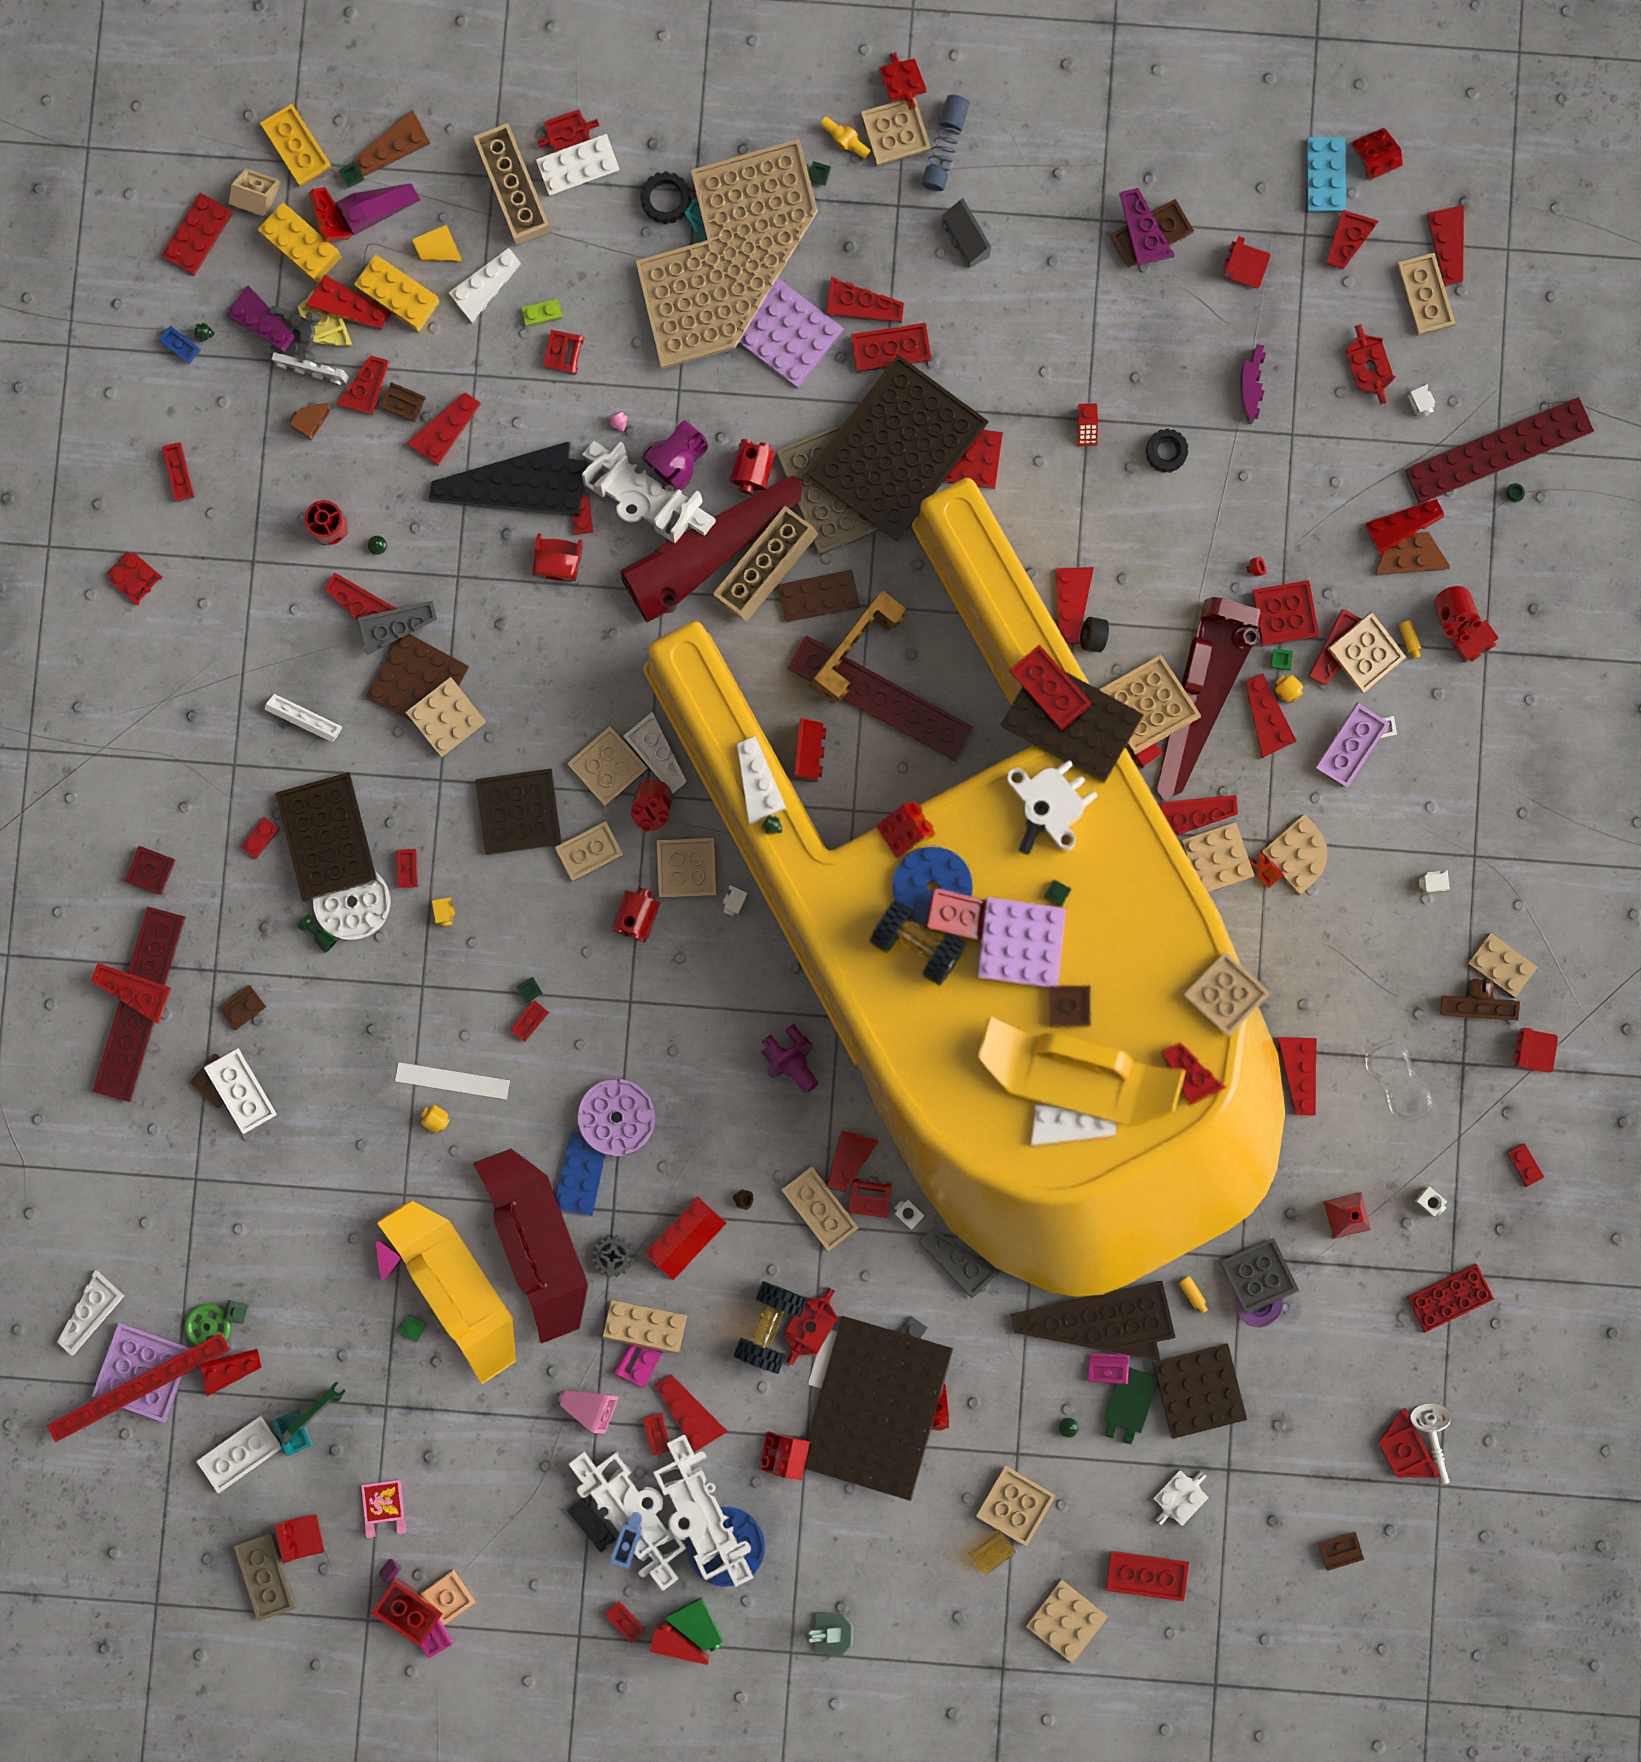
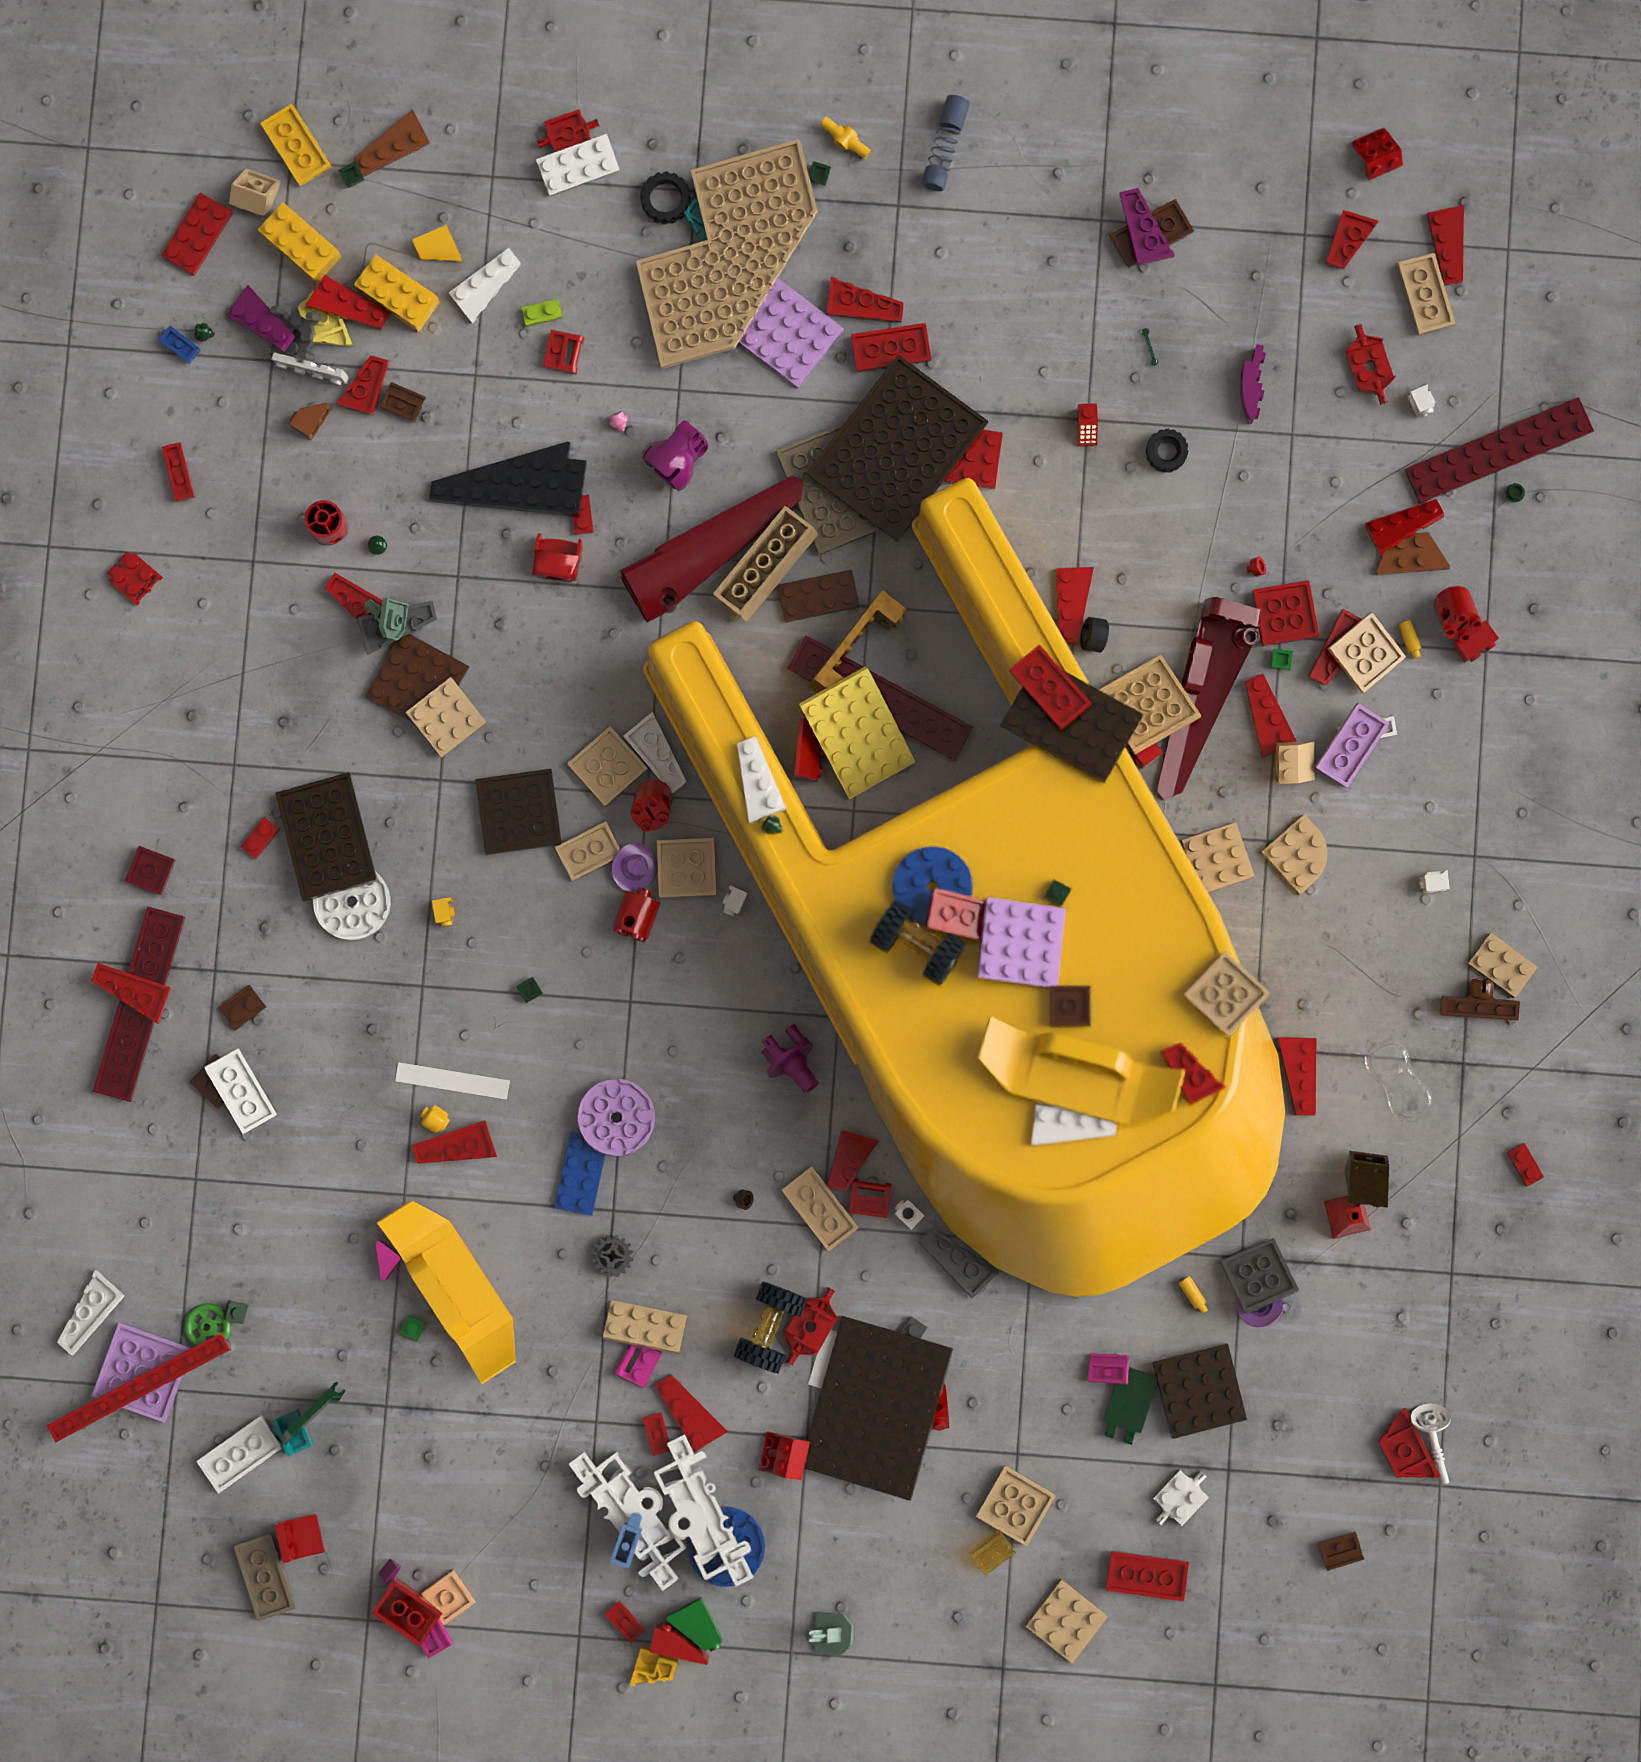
(229, 1369): red wing -> none
(303, 718): white plate -> none
(322, 938): dark green piece -> none
(328, 216): red wing -> none
(373, 206): magenta wedge -> none
(382, 1504): flag -> none
(390, 615): none -> sand green piece
(407, 868): red plate -> none
(442, 432): red wing -> none
(461, 1144): none -> red wing
(512, 184): tan brick -> none
(529, 1021): red plate -> none
(536, 1242): dark red piece -> none
(589, 1409): bright pink slope -> none
(591, 1524): black plate -> none
(634, 867): none -> medium lavender hat
(644, 492): white piece -> none
(652, 1667): none -> yellow slope
(685, 1238): red slope -> none
(752, 466): red cylinder -> none
(857, 732): none -> light yellow plate
(895, 132): tan plate -> none
(902, 80): red plate -> none
(905, 828): red bracket -> none
(966, 234): dark grey slope -> none
(1060, 802): white piece -> none
(1068, 1427): dark green plate -> none
(1117, 1321): dark brown wing -> none
(1145, 332): none -> clear green hinge
(1196, 813): red wing -> none
(1246, 264): red bracket -> none
(1269, 872): red plate -> none
(1289, 688): yellow head -> none
(1295, 762): none -> tan slope
(1326, 175): medium azure plate -> none
(1367, 1179): none -> dark brown slope
(1422, 1201): white brick -> none
(1450, 1298): red tile -> none
(1535, 1050): red bracket -> none

